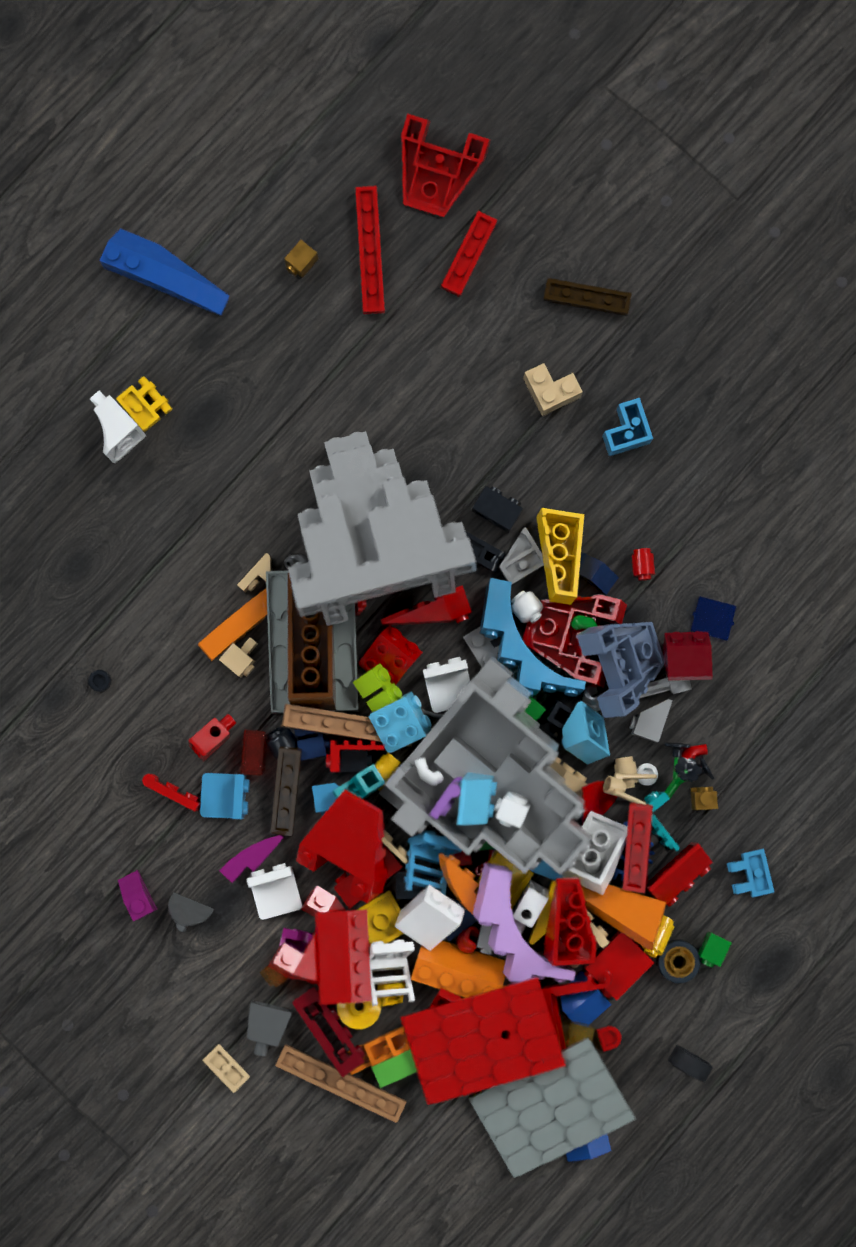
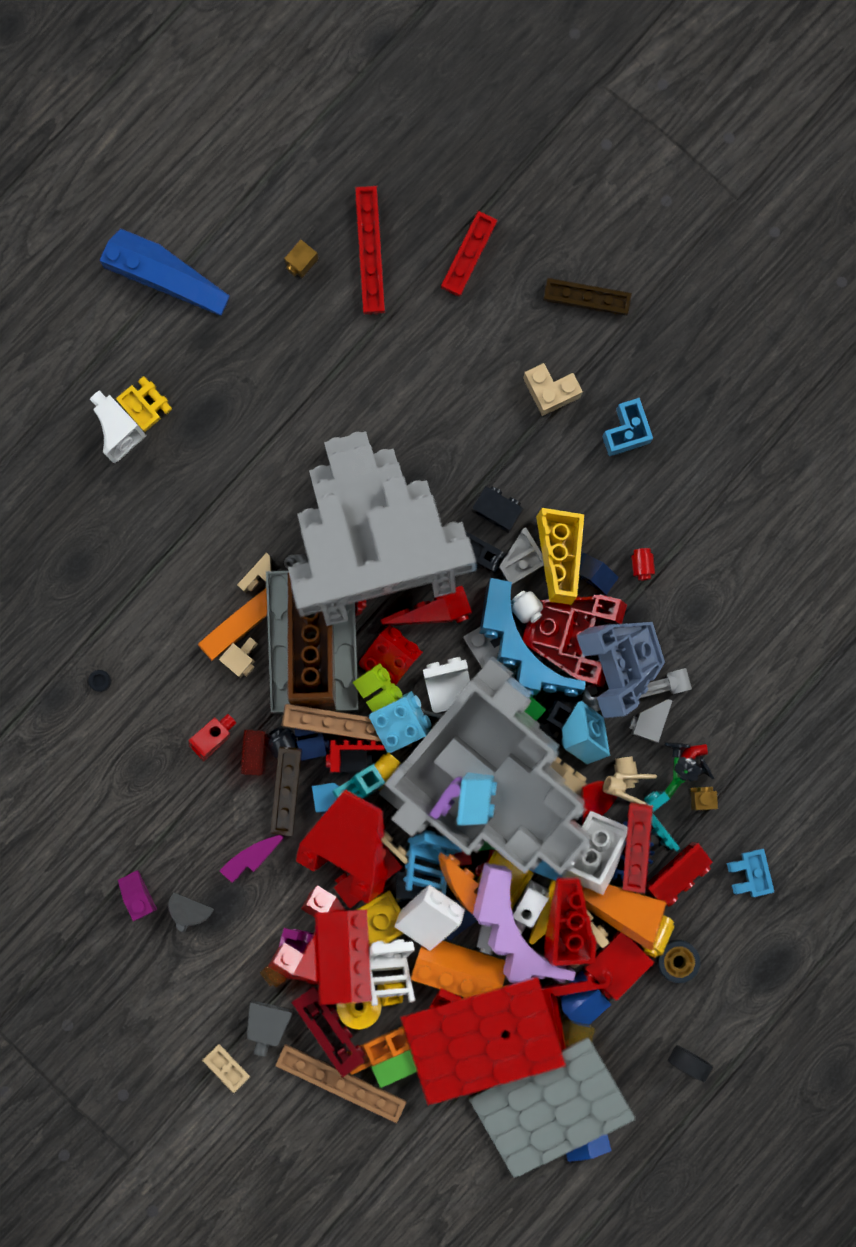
(170, 791): red plate -> none
(224, 795): dark azure bracket -> none
(275, 891): white bracket -> none
(425, 774): white arm -> none
(435, 174): red wedge -> none
(464, 943): red arm -> none
(512, 809): white brick -> none
(582, 622): green arm -> none
(609, 1037): red tile -> none
(647, 769): white tile -> none
(688, 656): dark red slope -> none
(713, 618): clear blue piece -> none
(713, 950): green brick -> none

